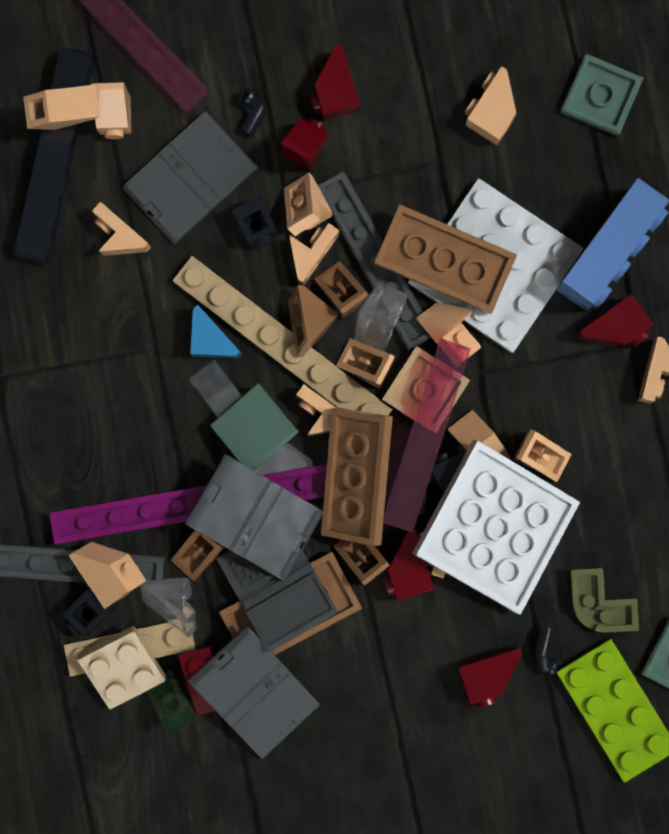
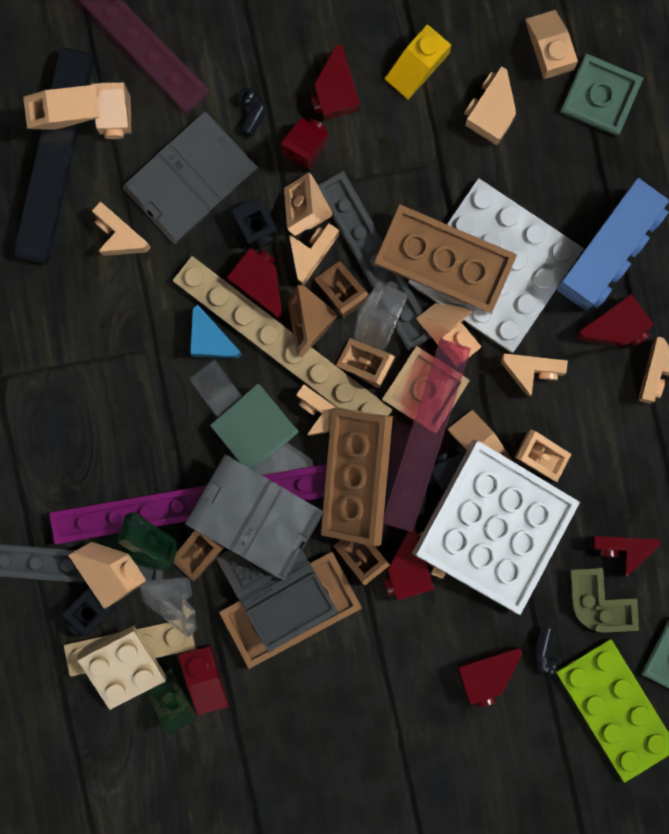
(147, 543): none -> clear green slope
(254, 692): dark grey piece -> none
(258, 280): none -> dark red slope
(418, 62): none -> yellow slope
(523, 369): none -> light nougat slope
(551, 44): none -> light nougat slope
(634, 550): none -> dark red slope

